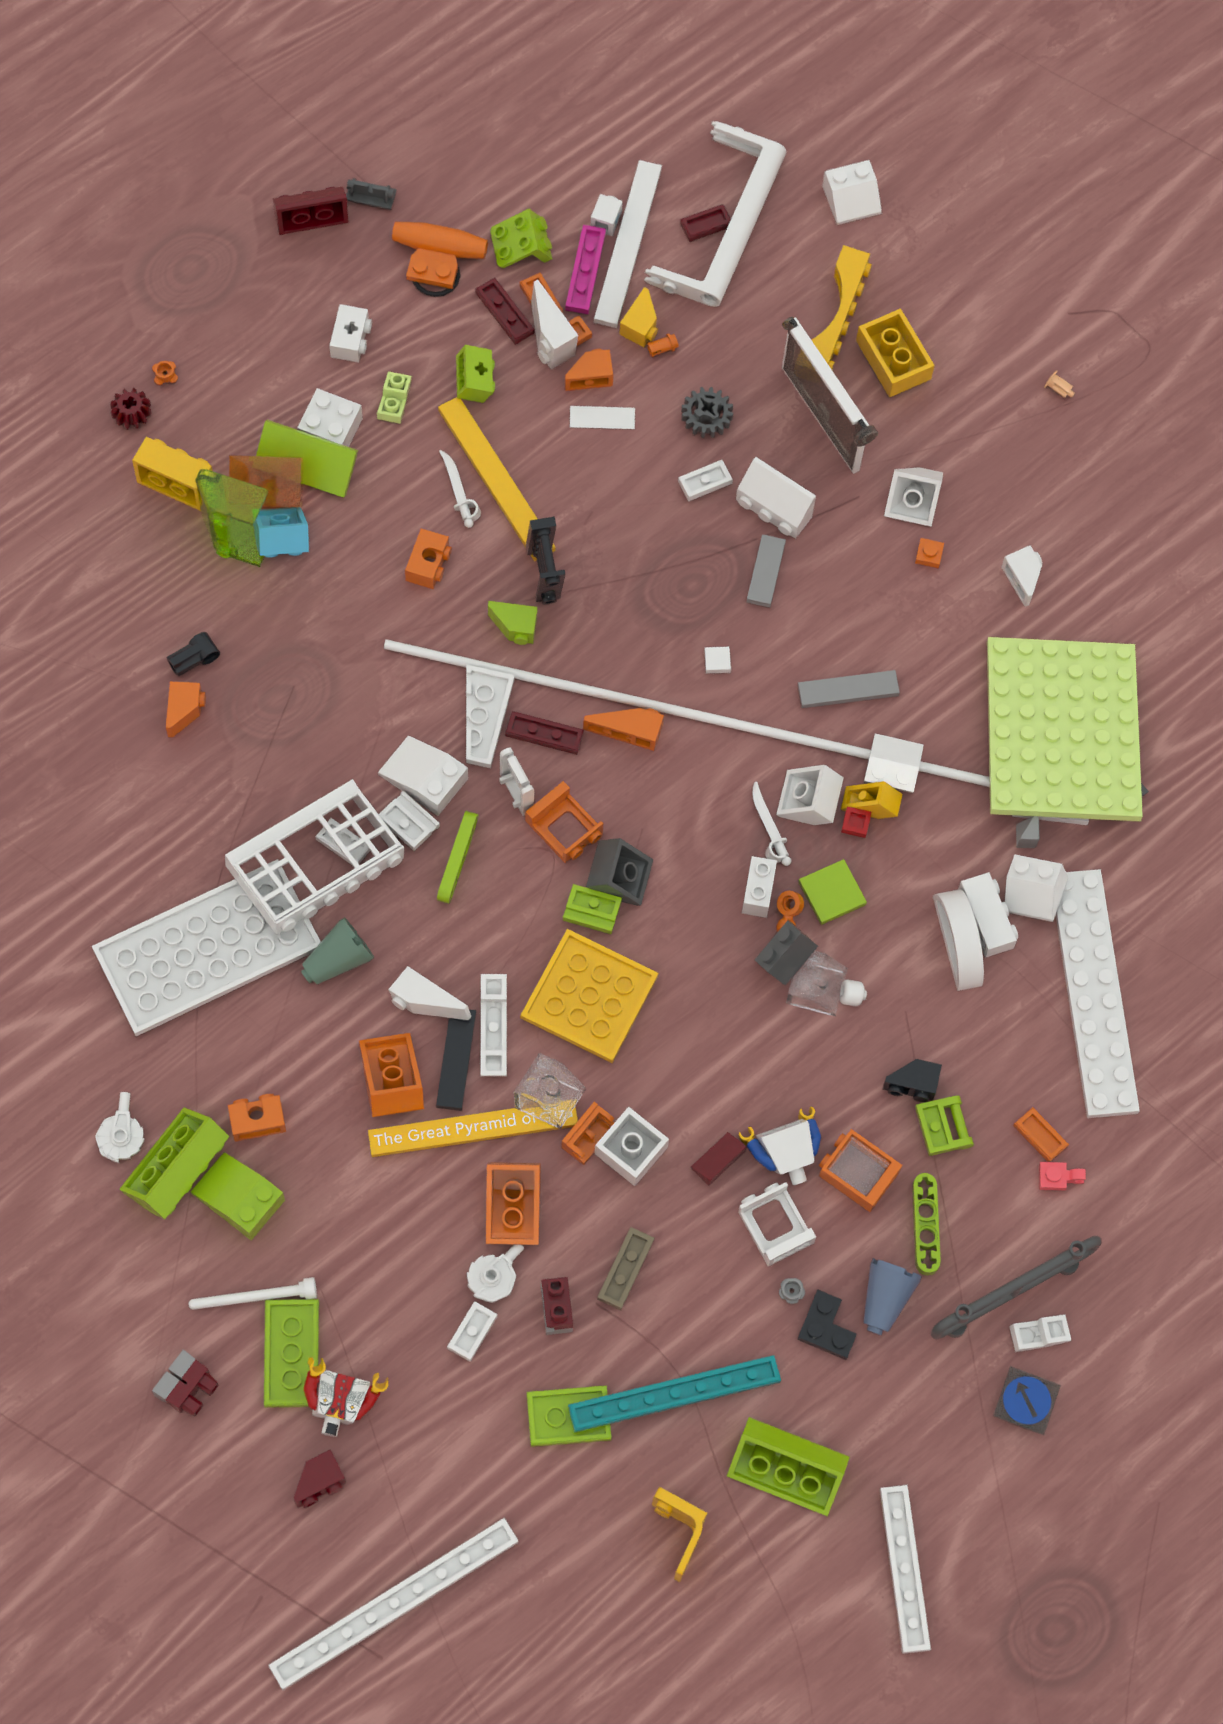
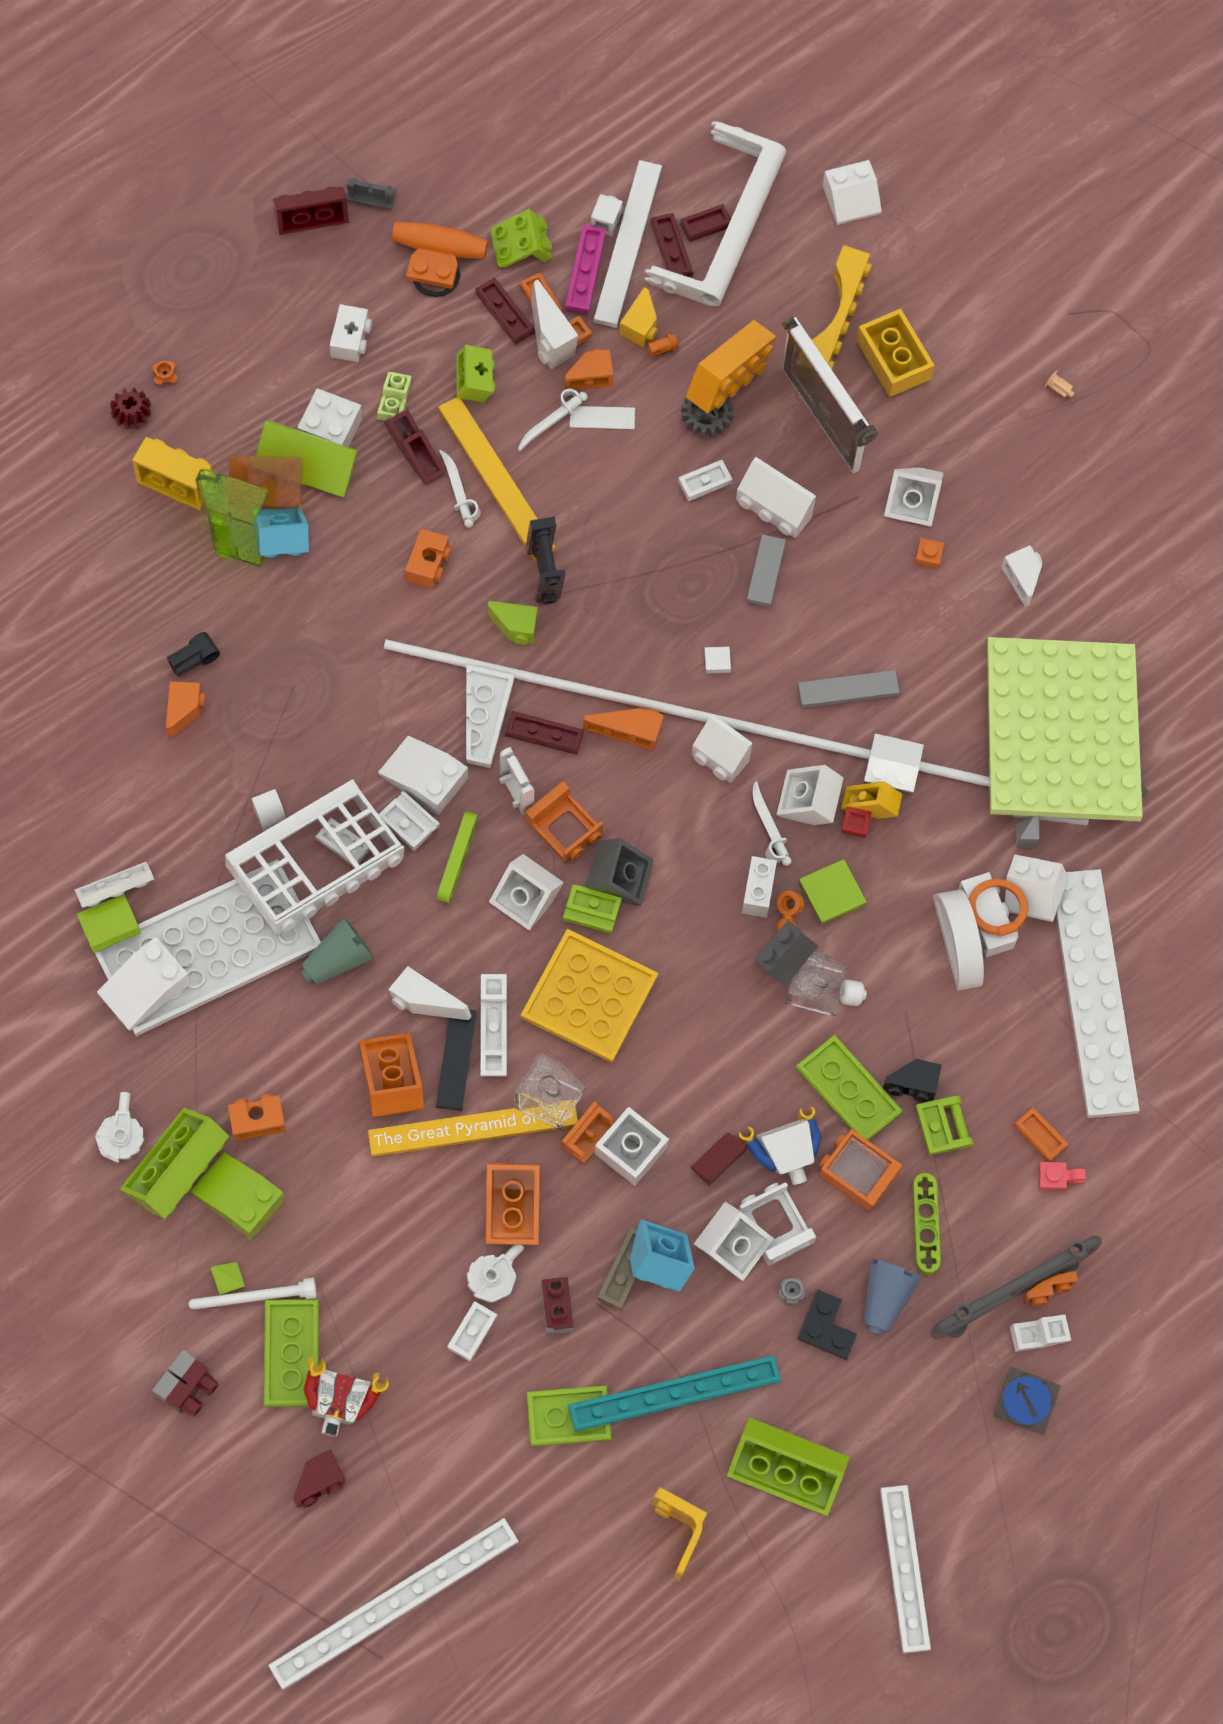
(108, 923): none -> lime tile
(114, 885): none -> white plate
(144, 984): none -> white slope
(227, 1278): none -> lime slope
(268, 809): none -> white brick
(414, 445): none -> dark red slope
(525, 891): none -> white slope
(565, 409): none -> white sword
(661, 1256): none -> medium azure slope
(671, 244): none -> dark red tile
(721, 749): none -> white slope
(731, 367): none -> light orange brick
(733, 1241): none -> white slope
(848, 1088): none -> lime tile
(1007, 928): none -> orange piece
(1044, 1291): none -> orange slope

